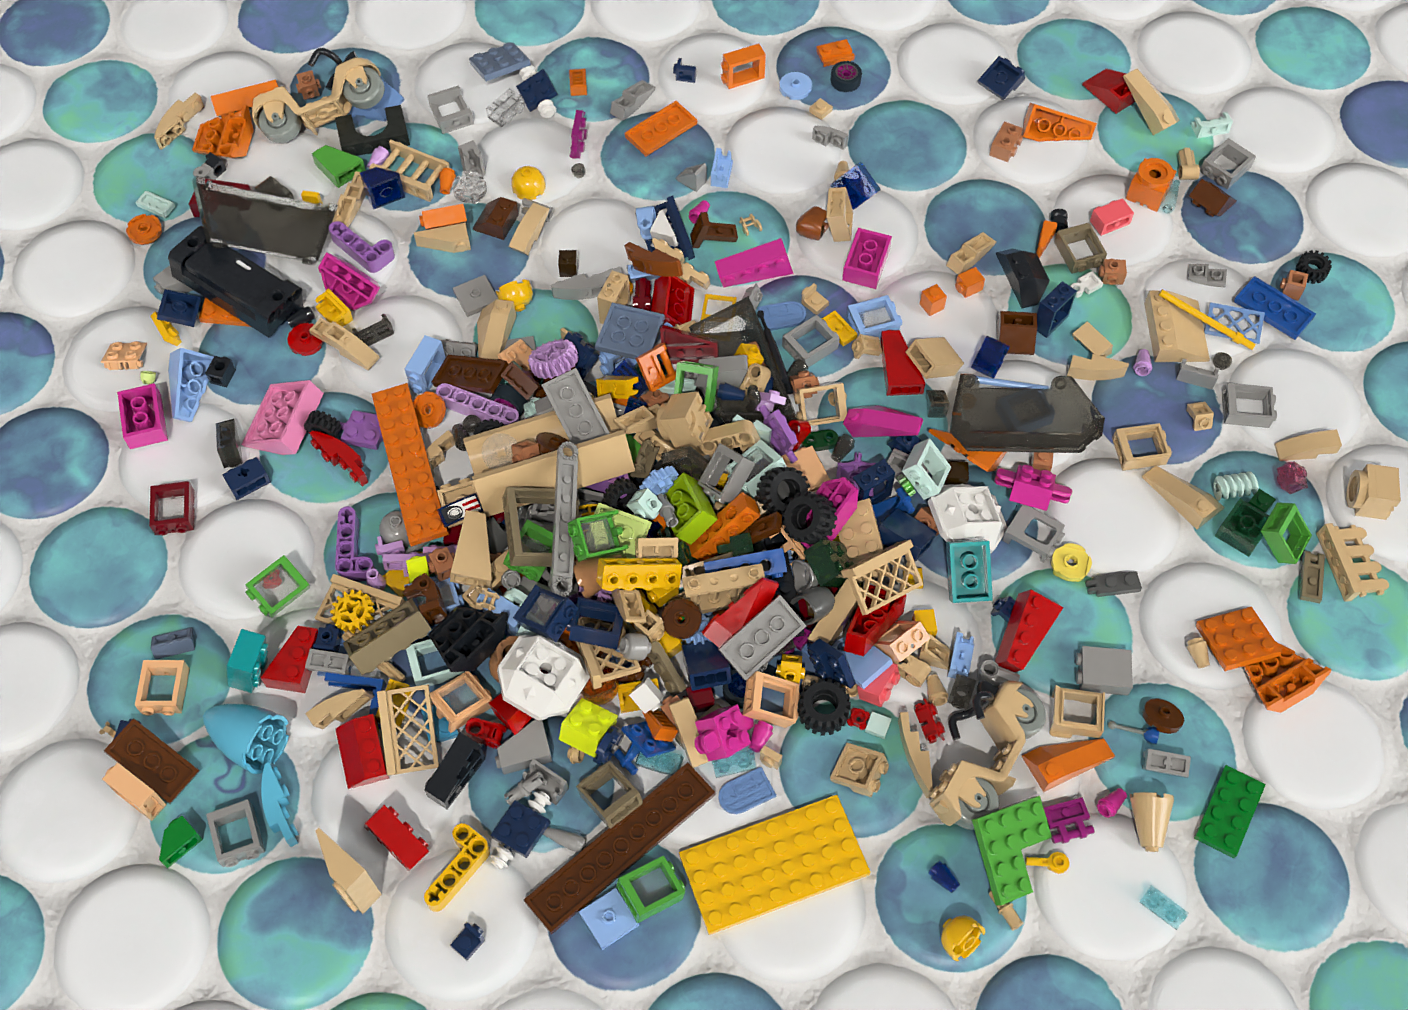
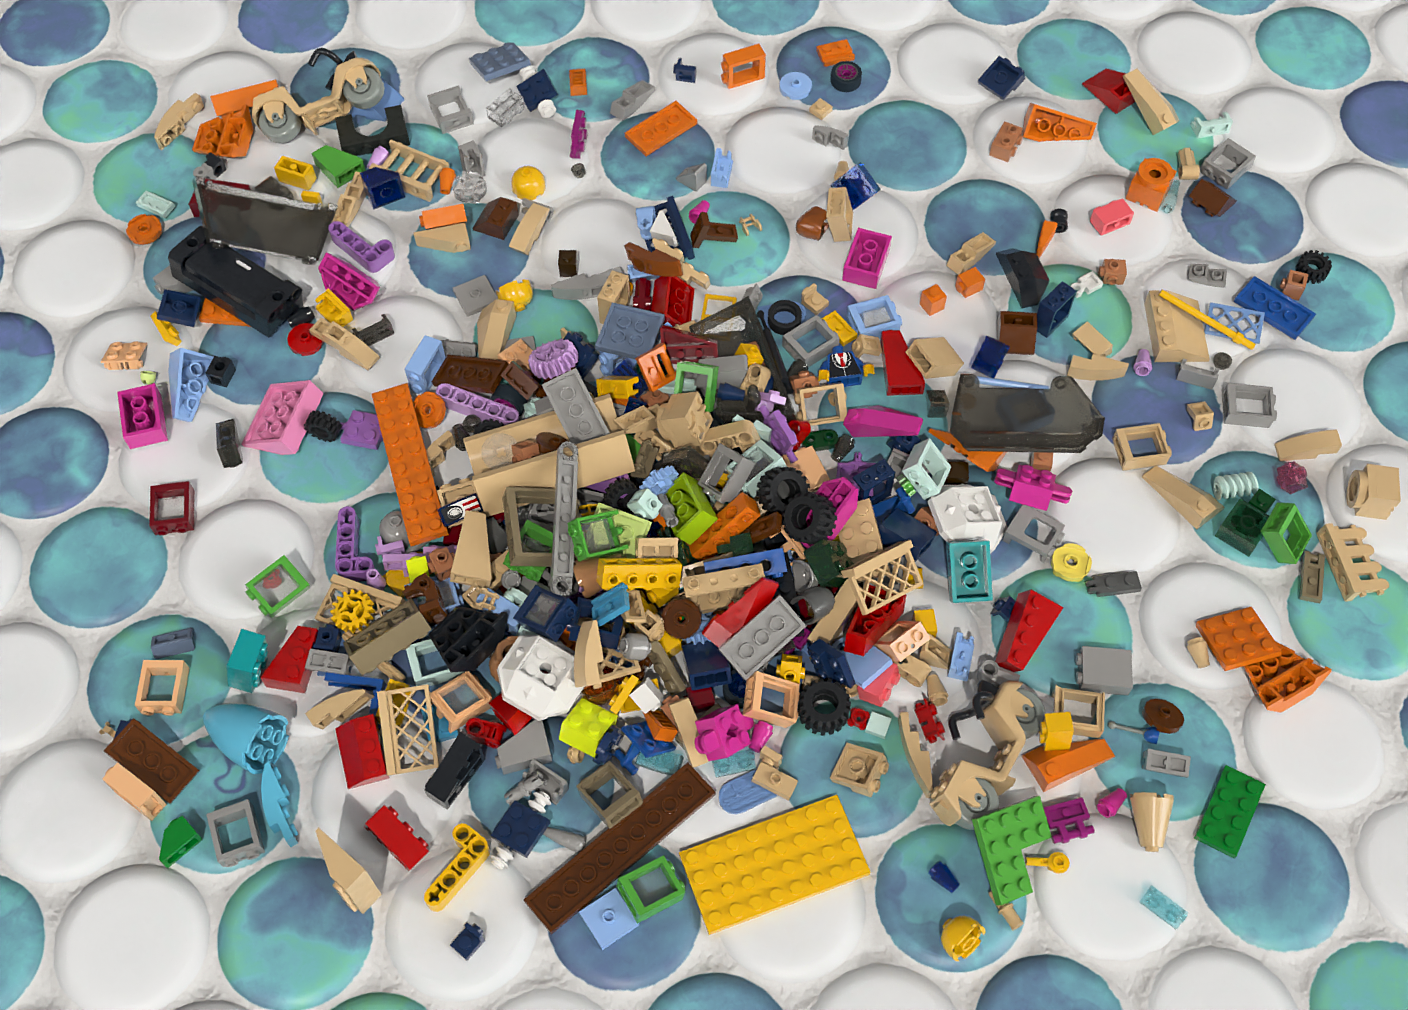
(246, 478): dark blue brick -> none
(295, 173): none -> yellow brick
(308, 85): nougat brick -> none
(339, 453): red slope -> none
(587, 655): none -> tan slope
(610, 604): none -> dark azure plate
(627, 686): none -> yellow plate
(754, 264): dark pink wedge -> none
(774, 781): none -> tan plate
(788, 306): none -> black tyre
(844, 368): none -> torso
(963, 684): clear smoke brick -> none
(1056, 731): none -> yellow brick
(1076, 234): dark tan window -> none

